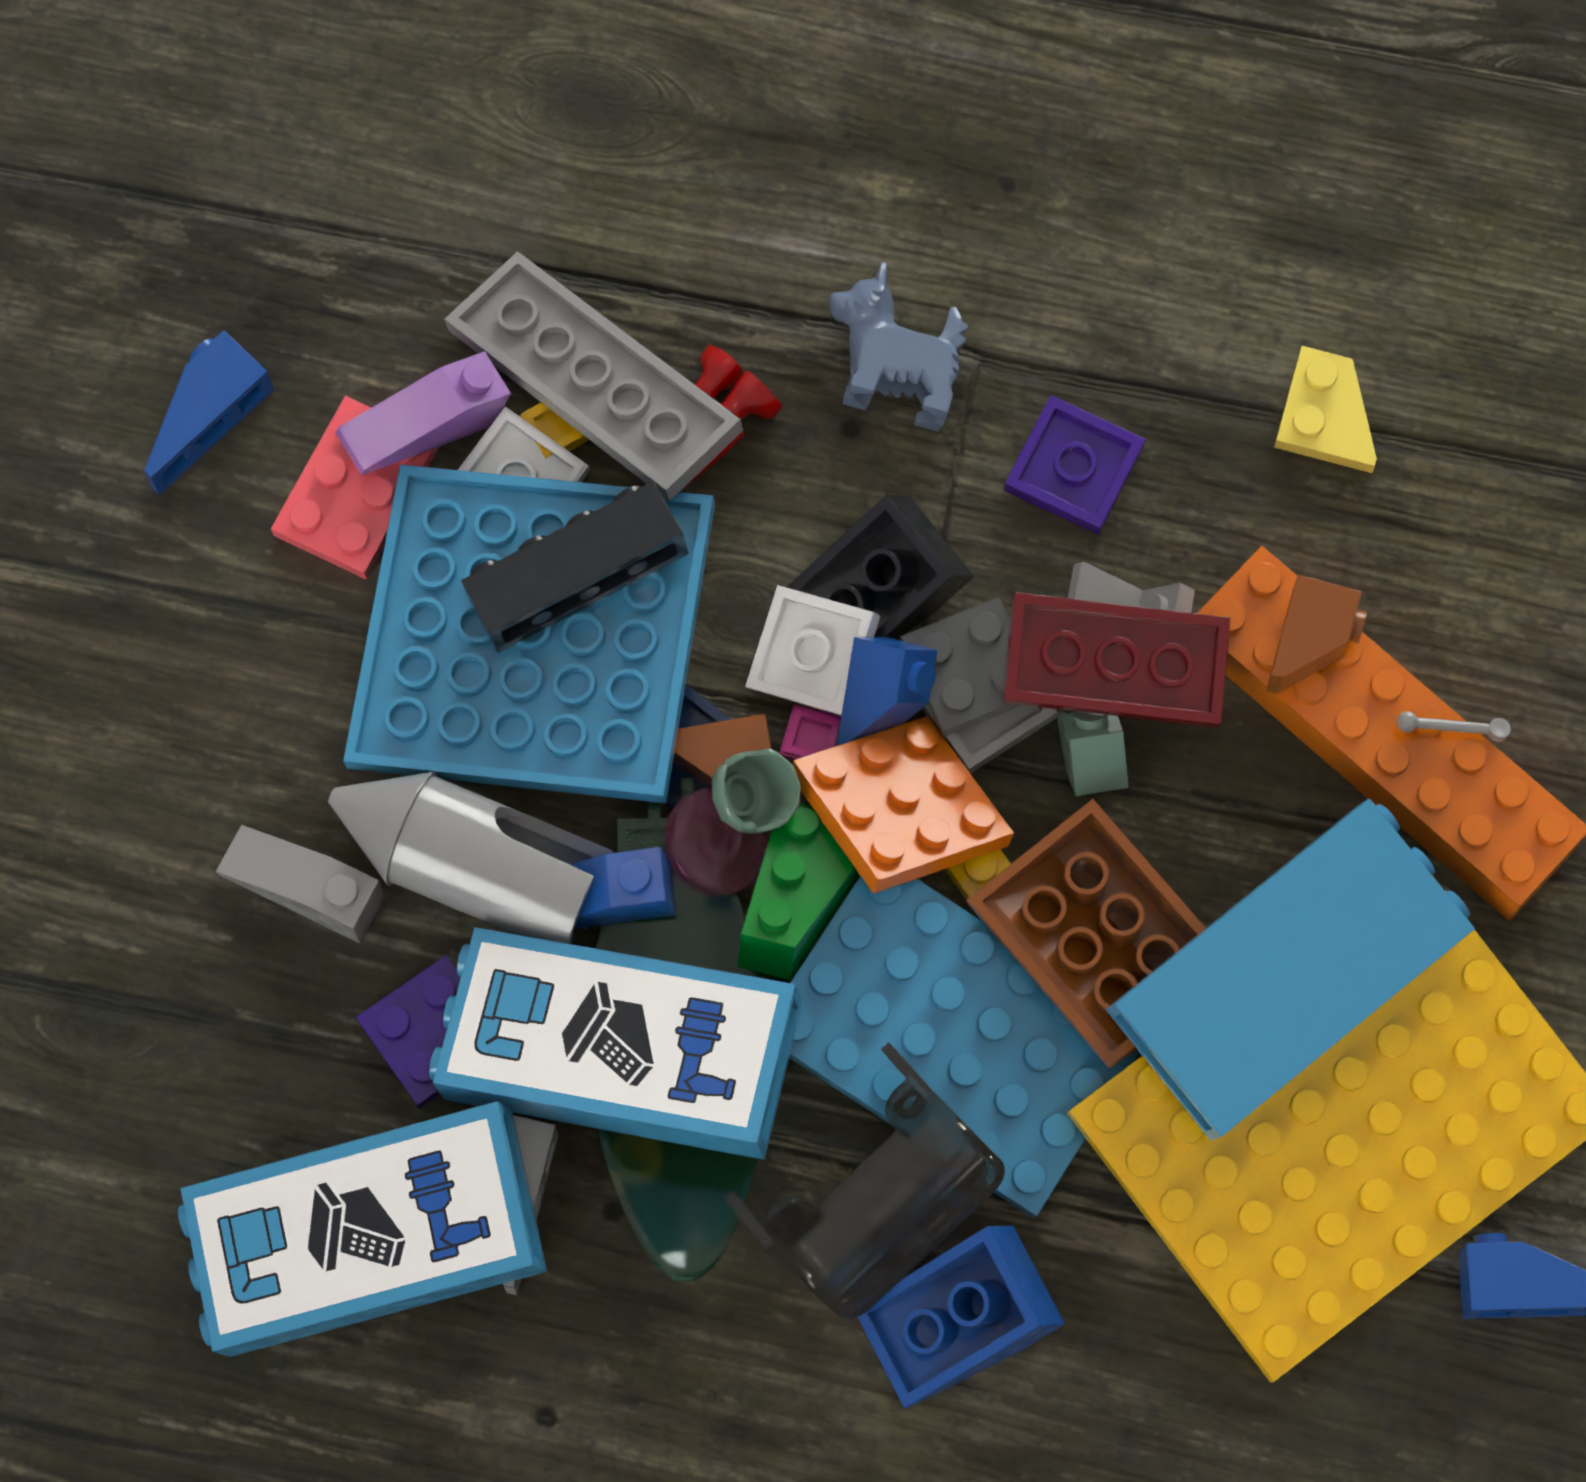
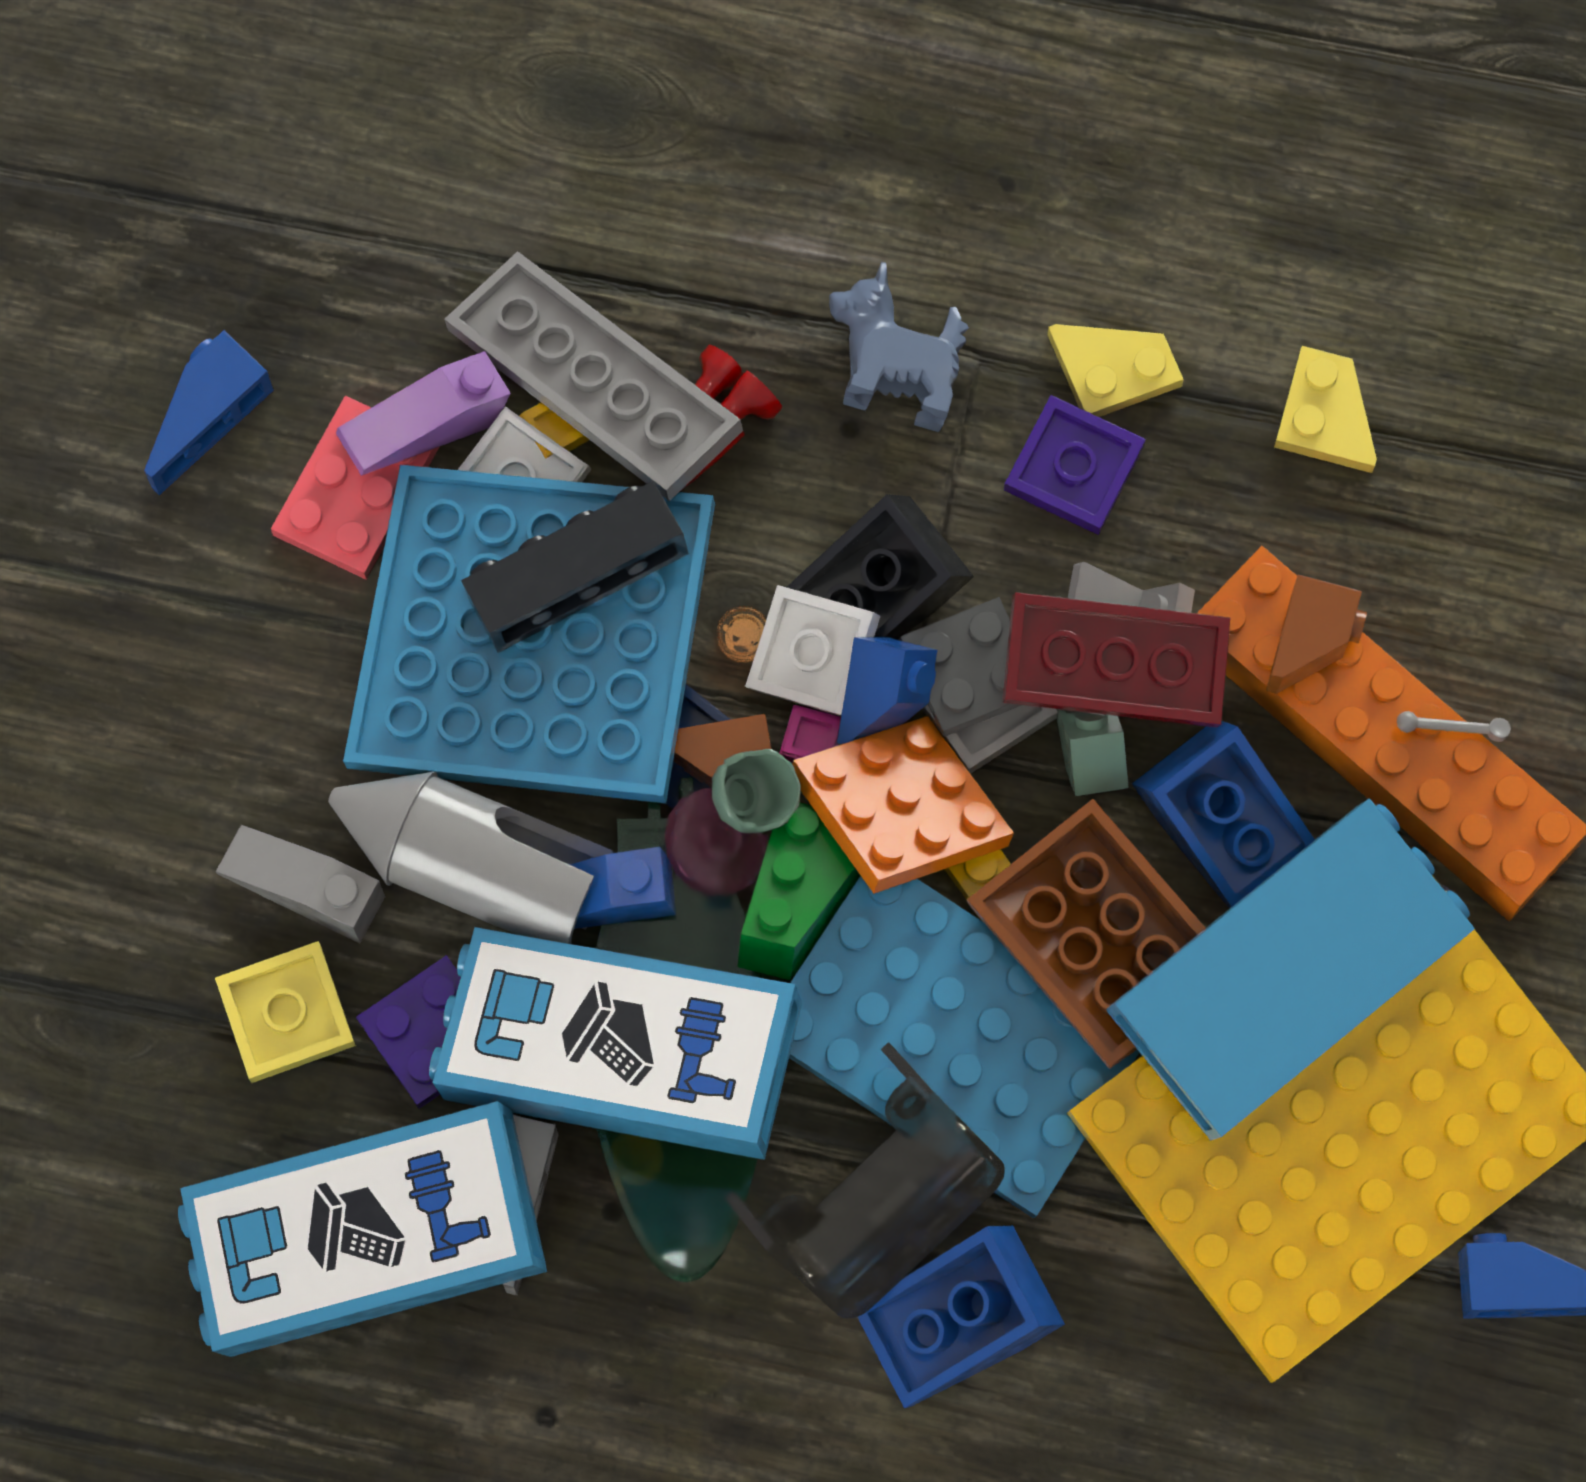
(285, 1012): none -> light yellow plate
(740, 632): none -> clear orange tile
(1114, 366): none -> light yellow wing
(1224, 811): none -> blue slope

